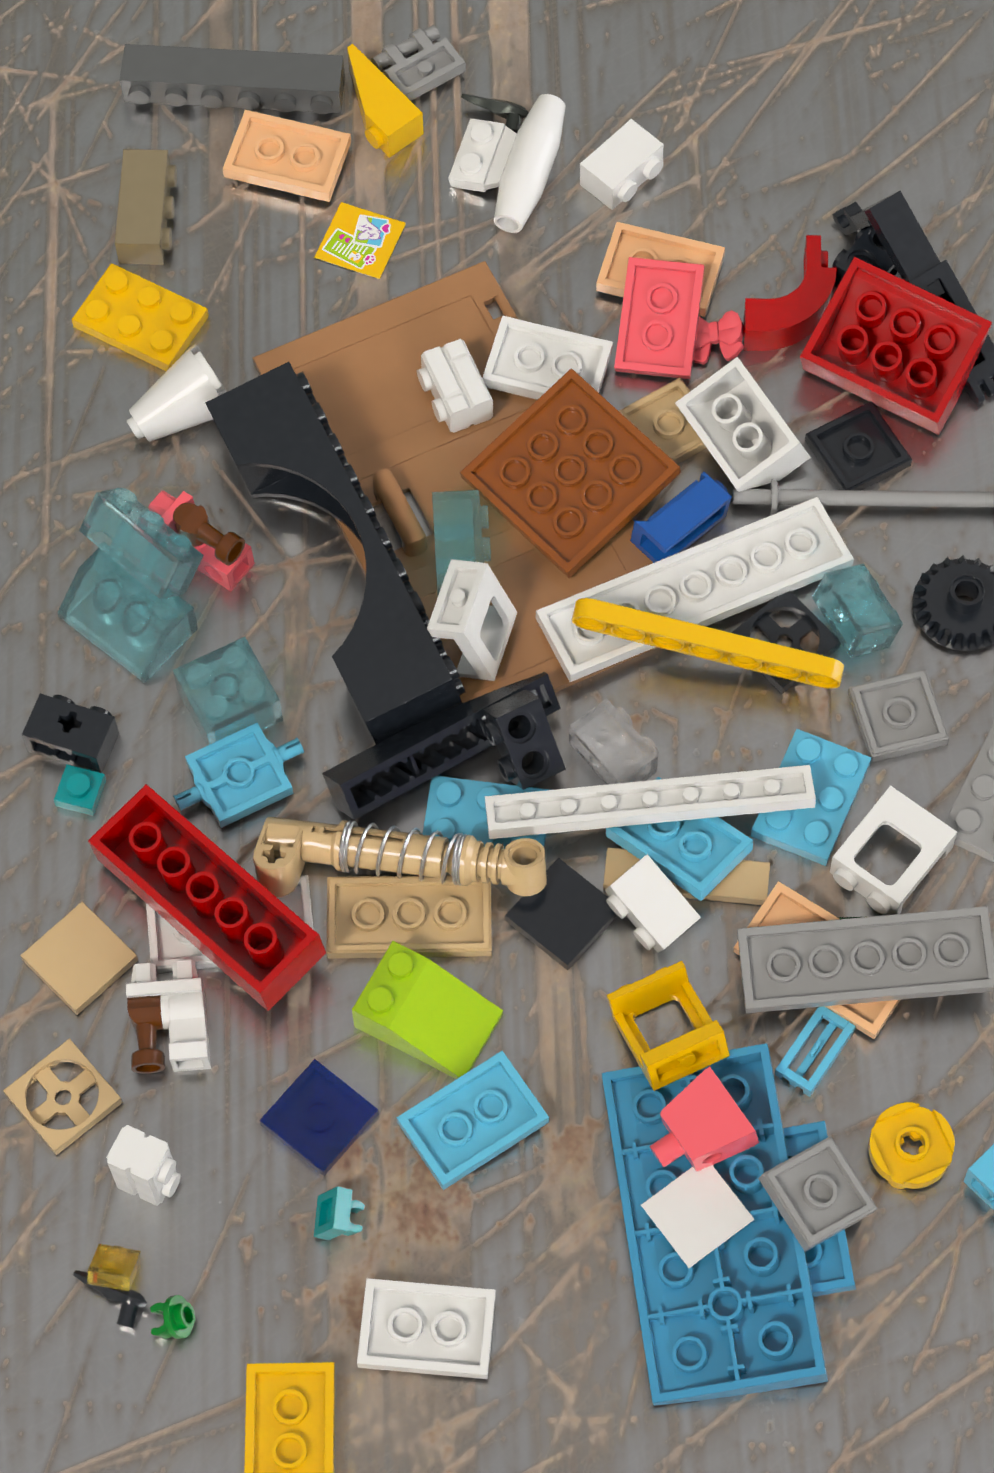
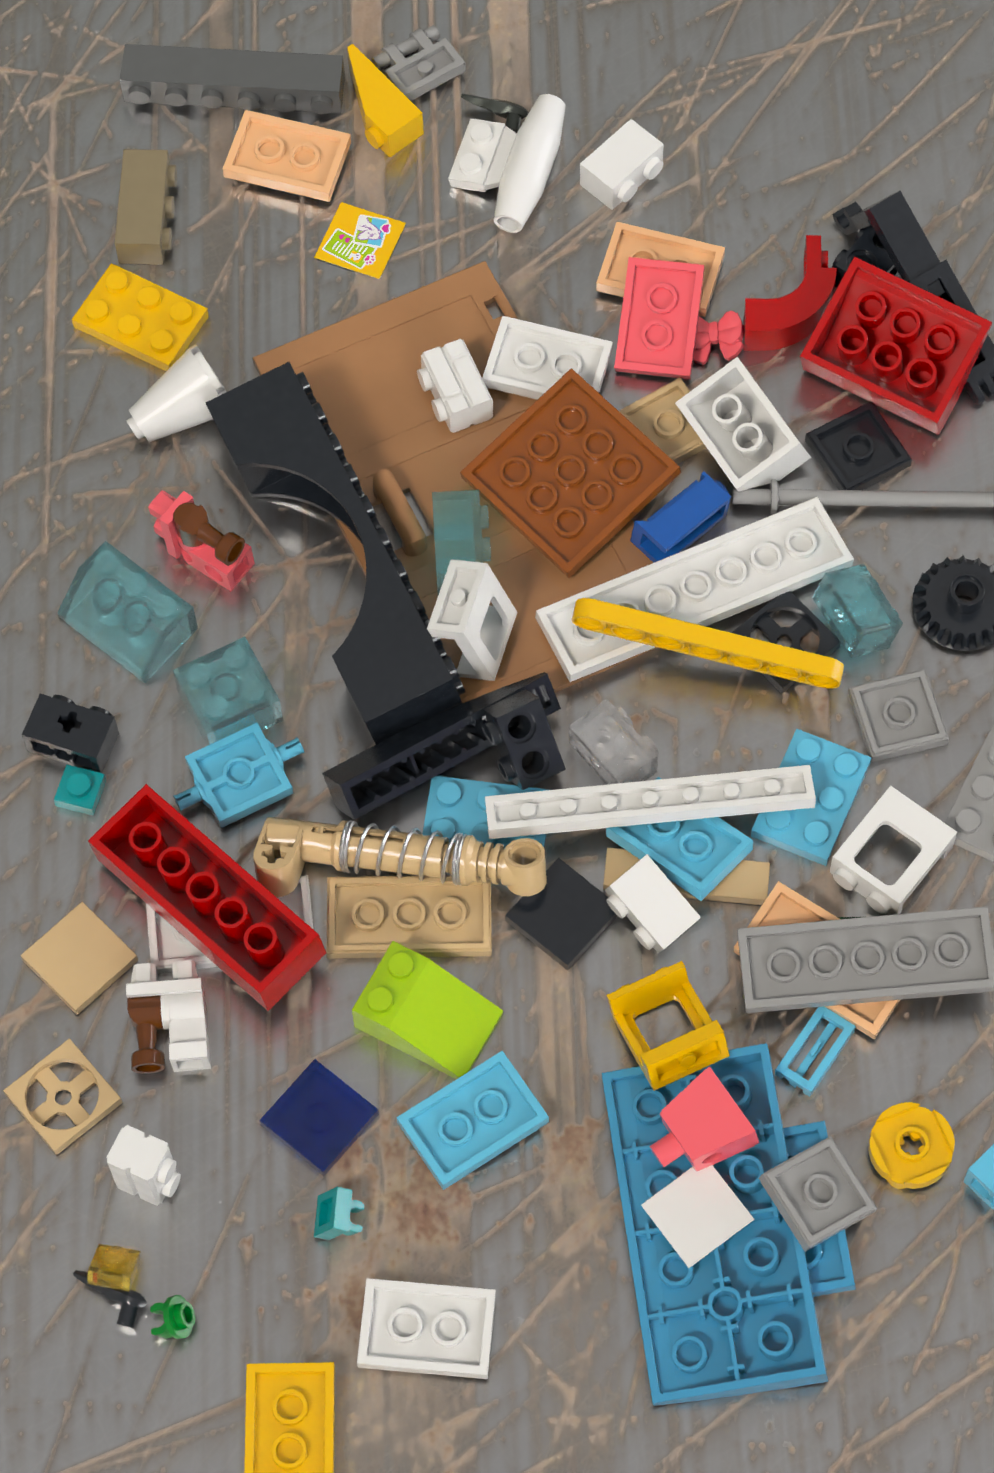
(141, 542): clear light blue brick -> none

